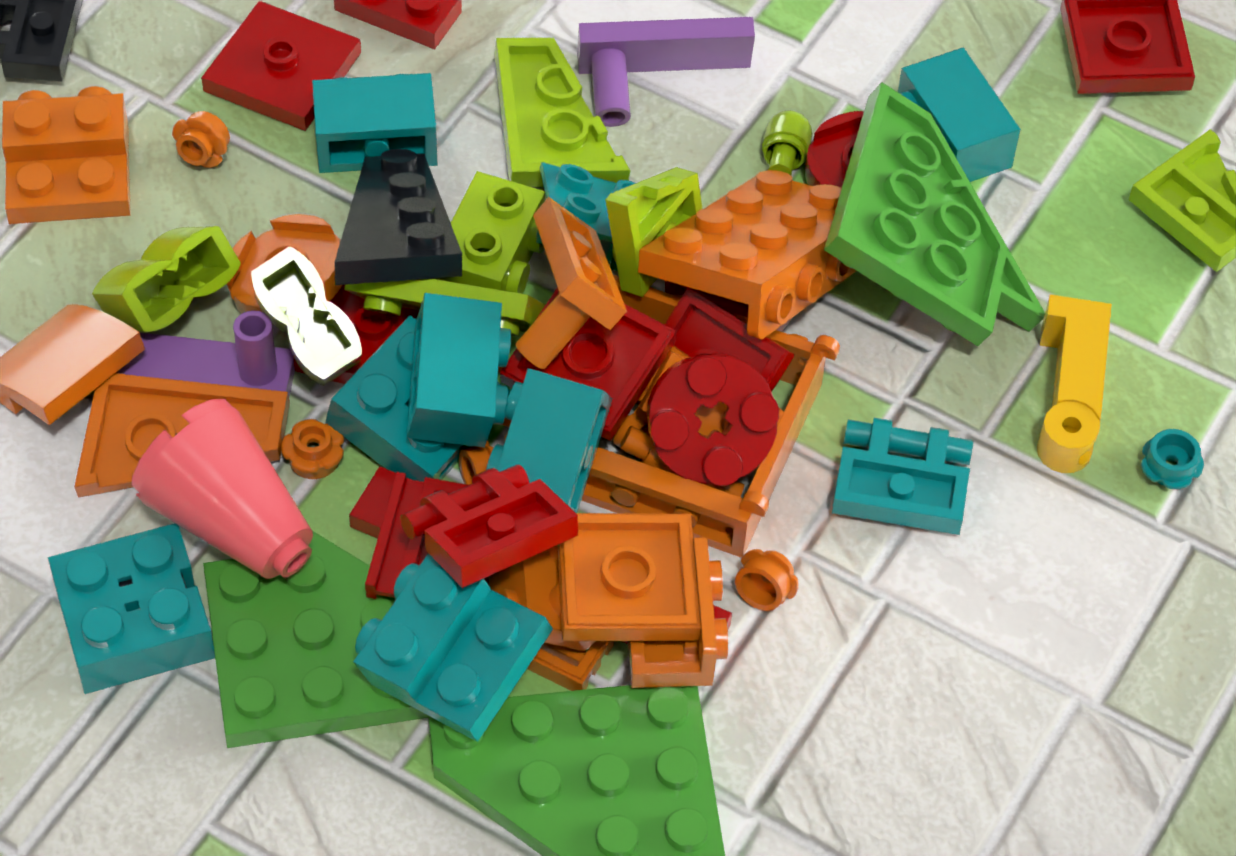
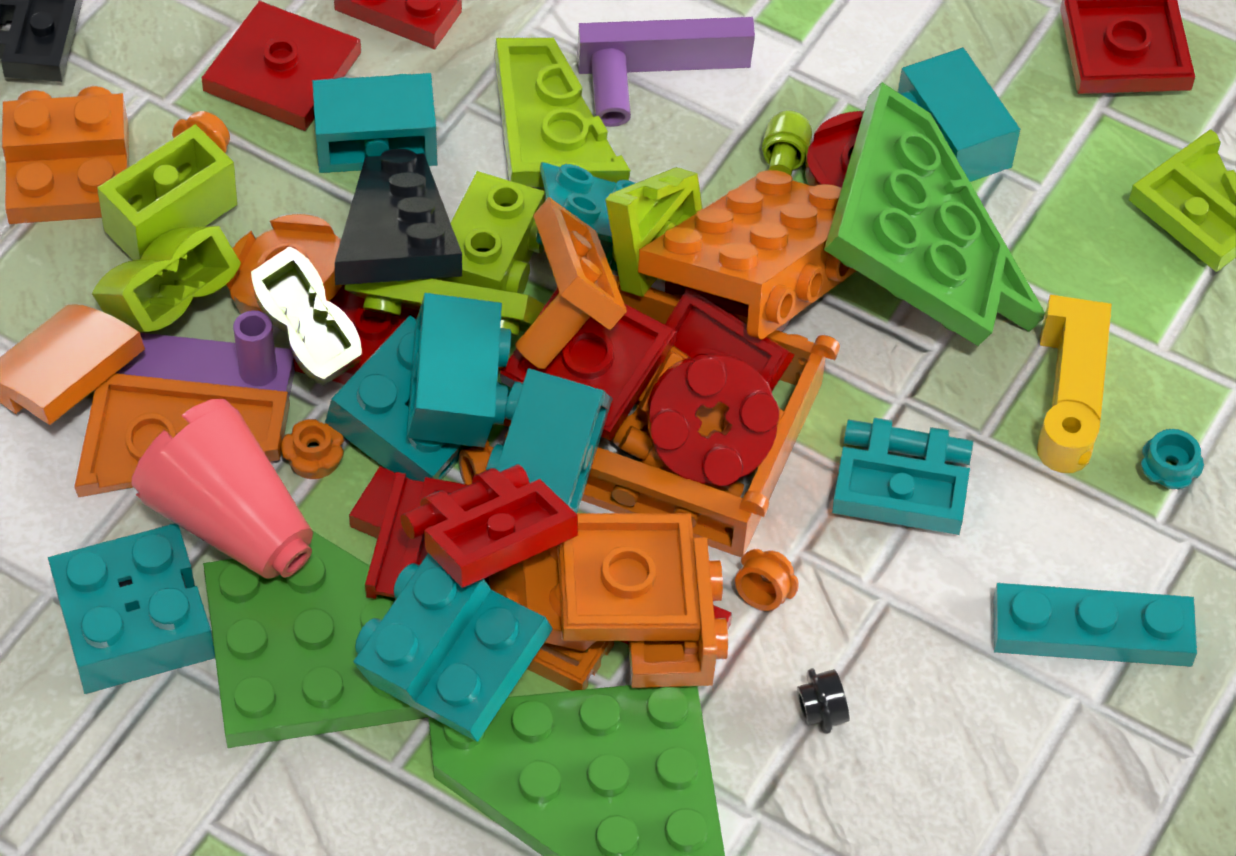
(170, 188): none -> lime brick
(823, 700): none -> black plate
(1094, 624): none -> teal plate

